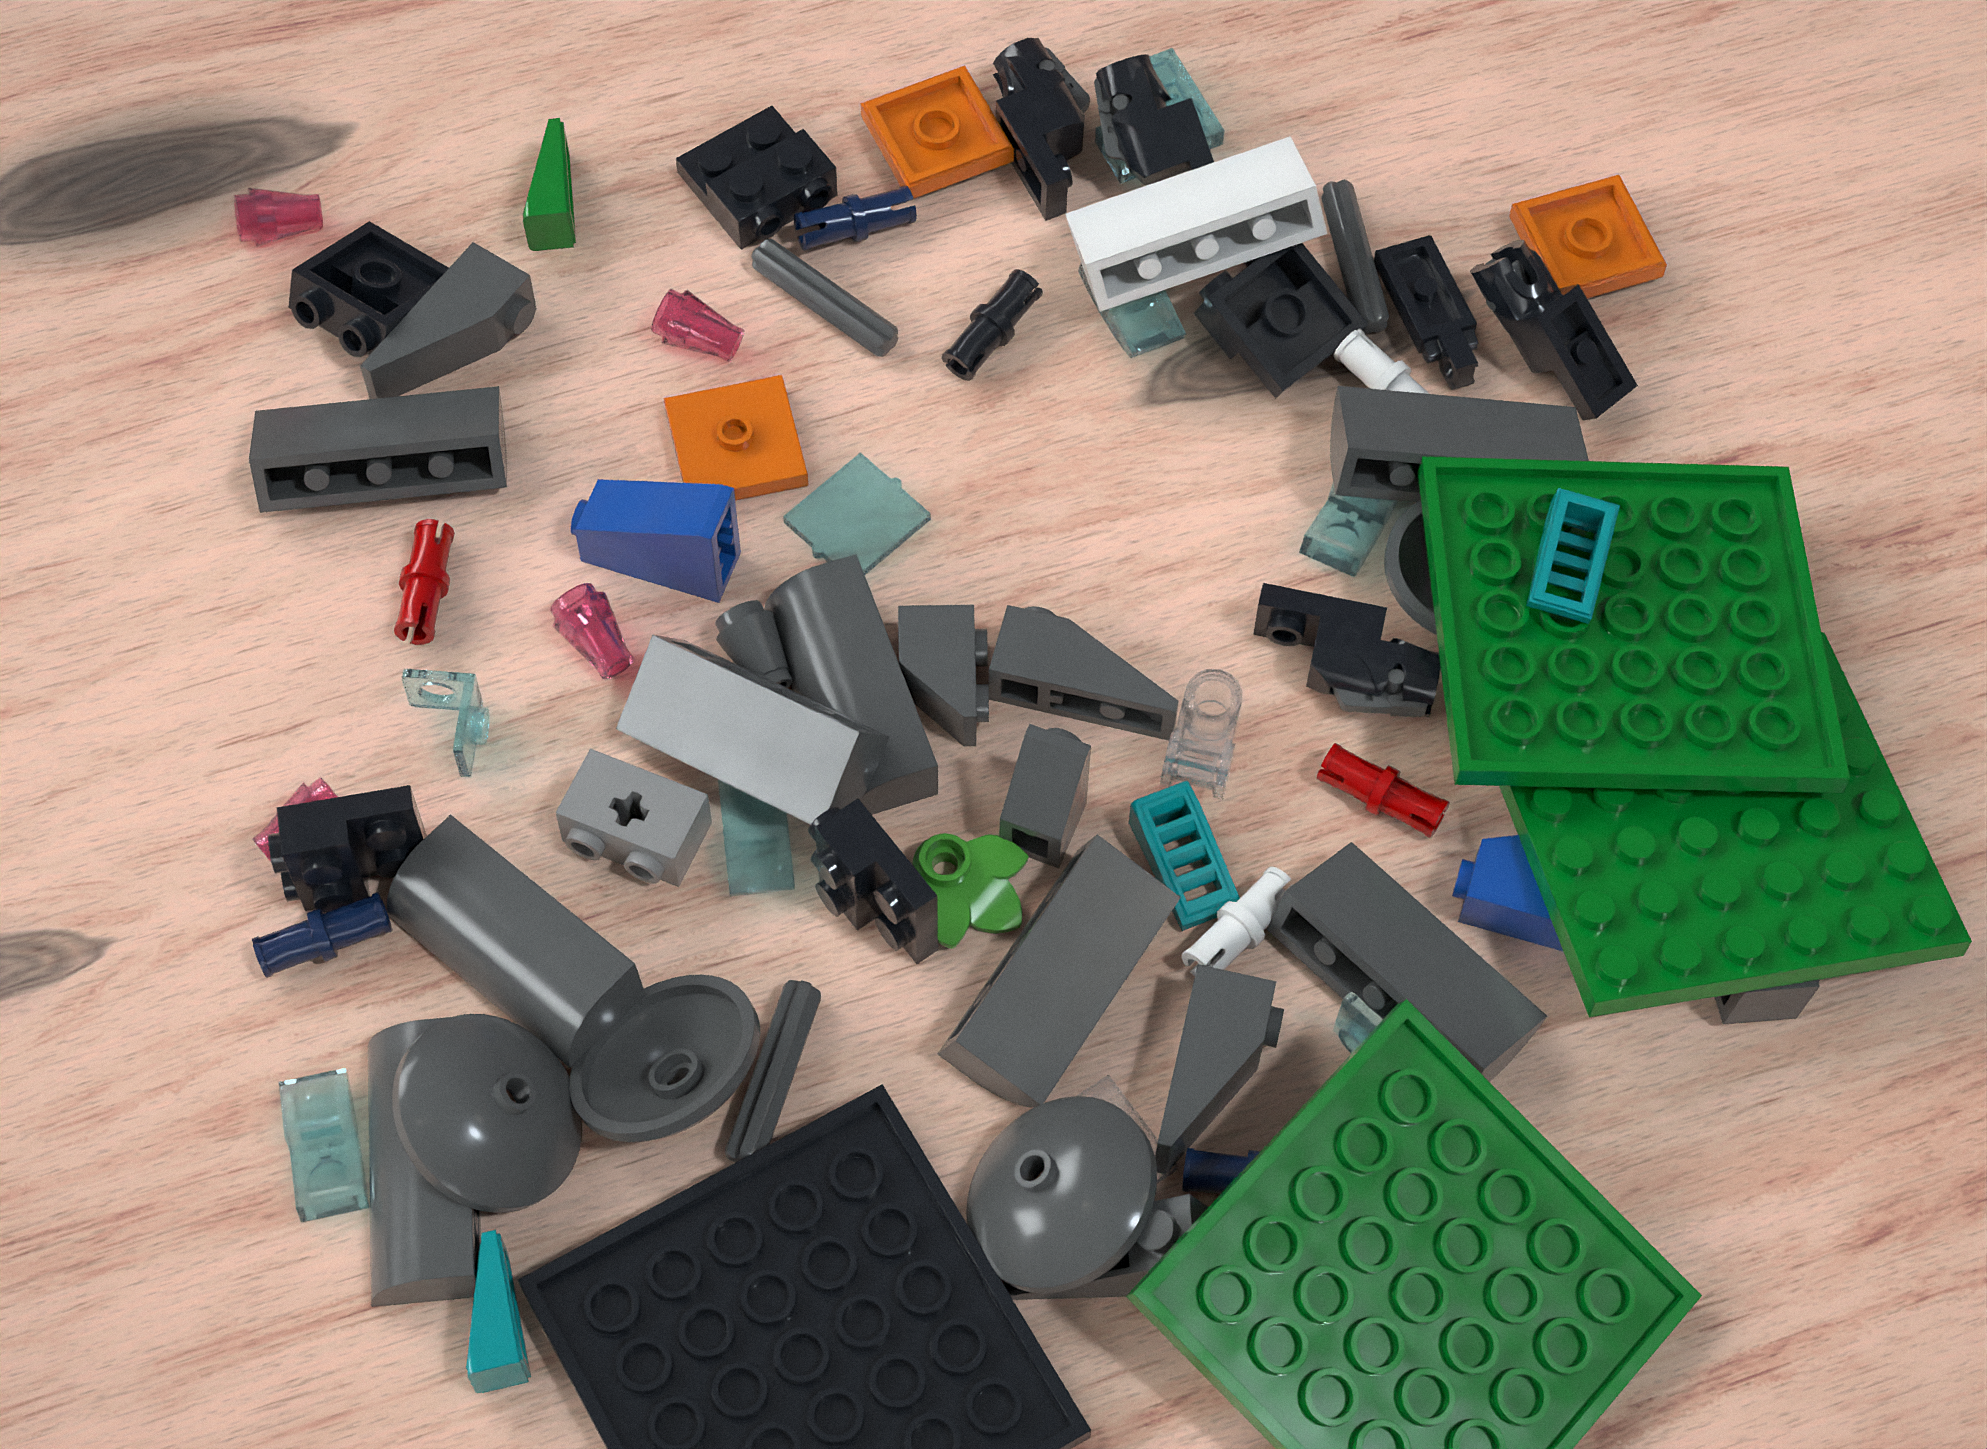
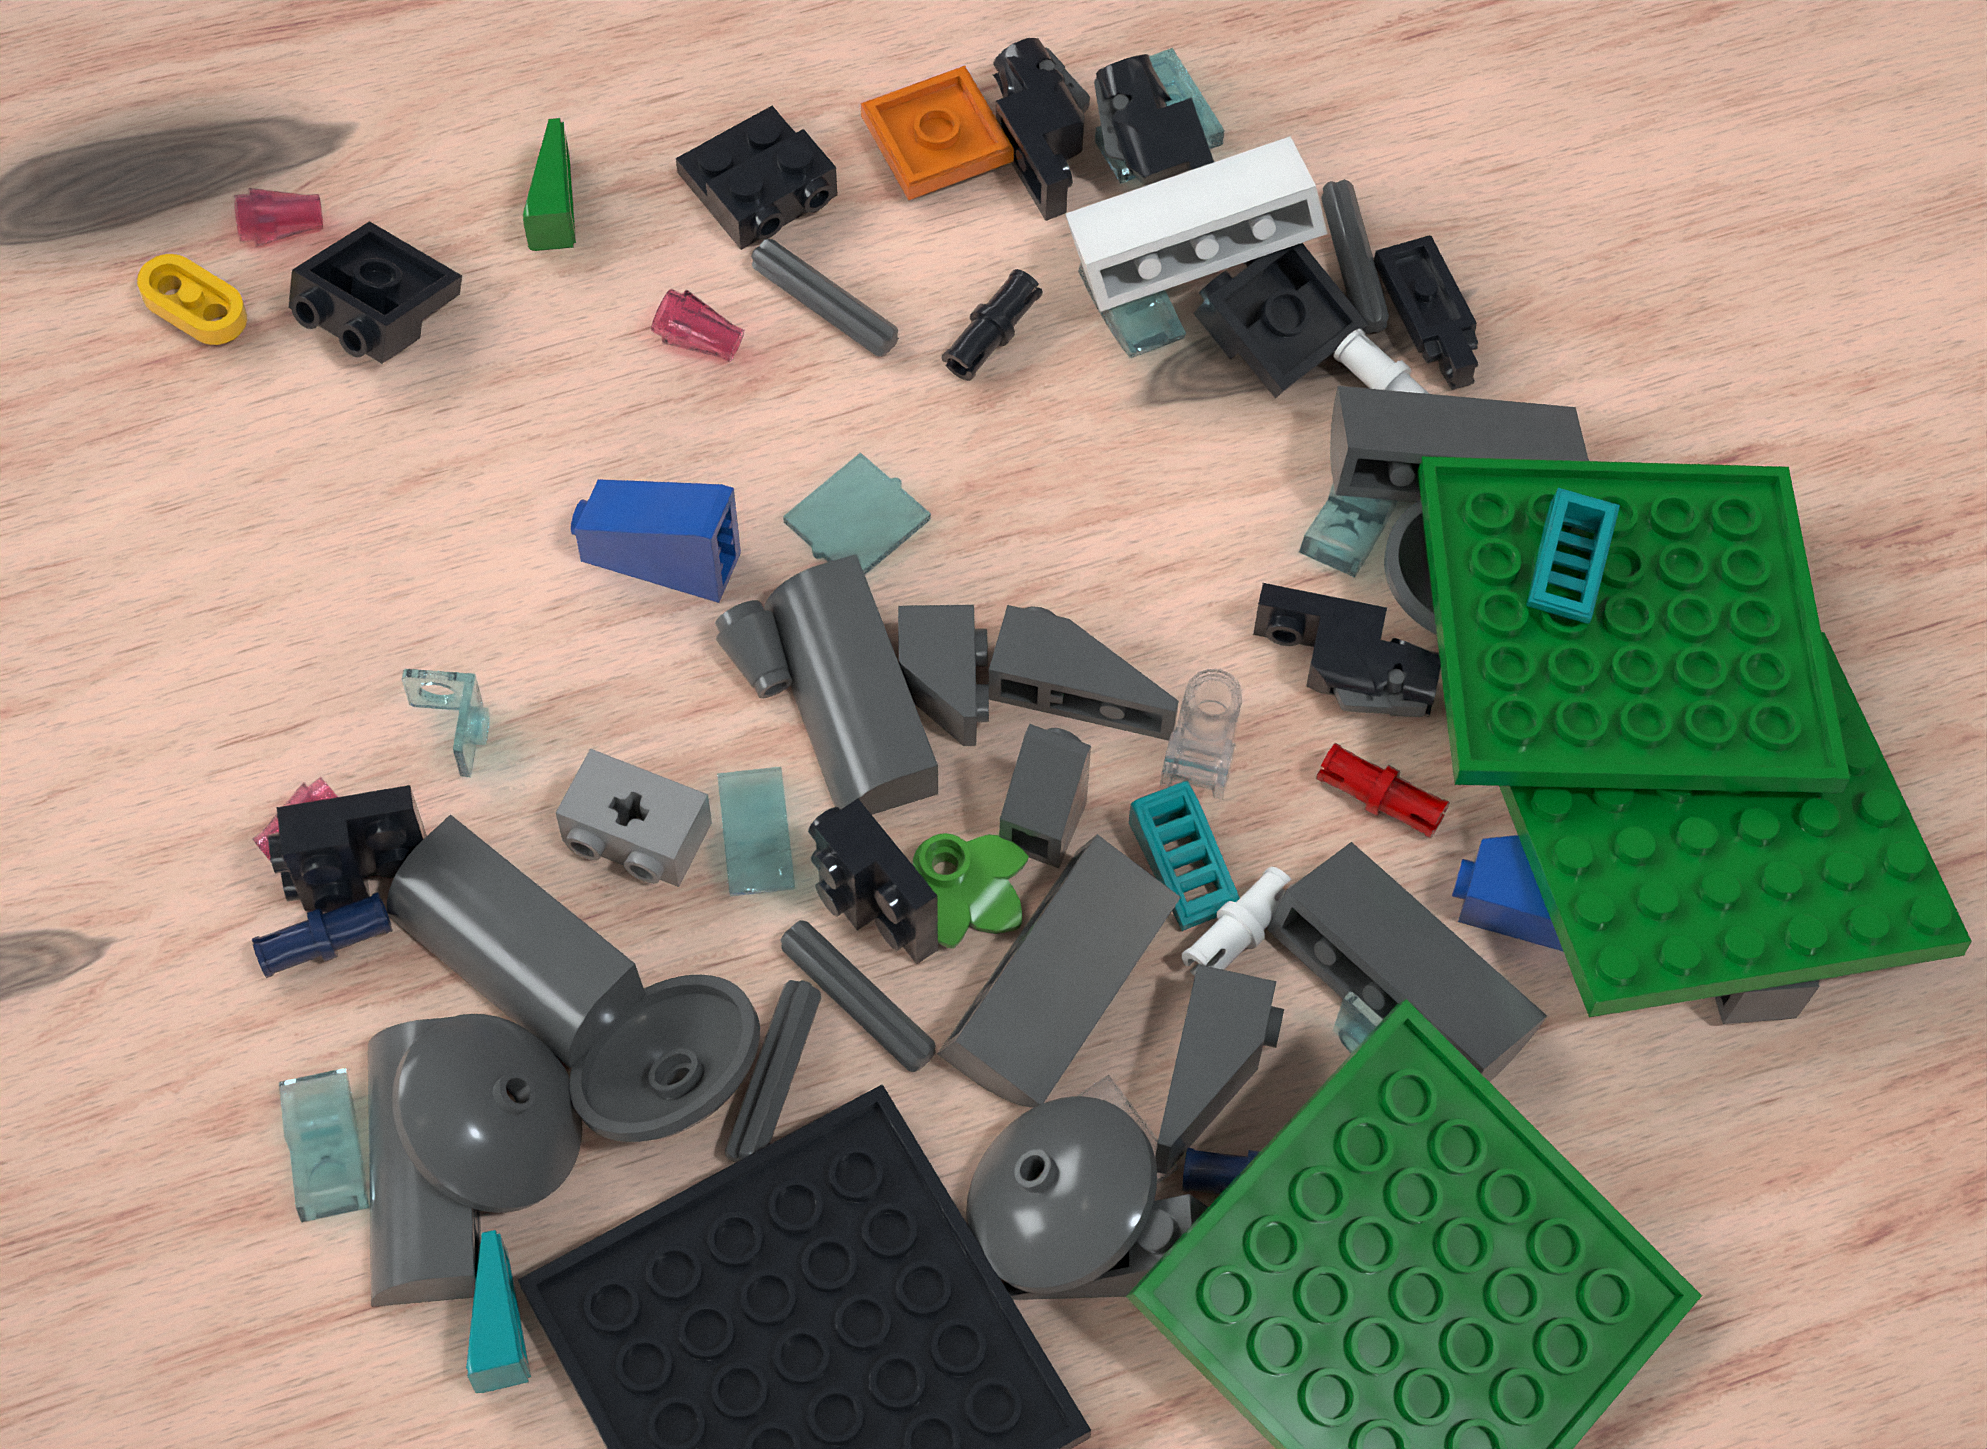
(196, 303): none -> yellow plate
(378, 449): dark grey brick -> none
(424, 582): red pin -> none
(455, 323): dark grey slope -> none
(592, 629): clear pink cone -> none
(738, 438): orange plate -> none
(749, 730): brick -> none
(855, 217): dark blue pin -> none
(858, 996): none -> dark grey axle
(1554, 328): black plate -> none
(1590, 237): orange plate -> none

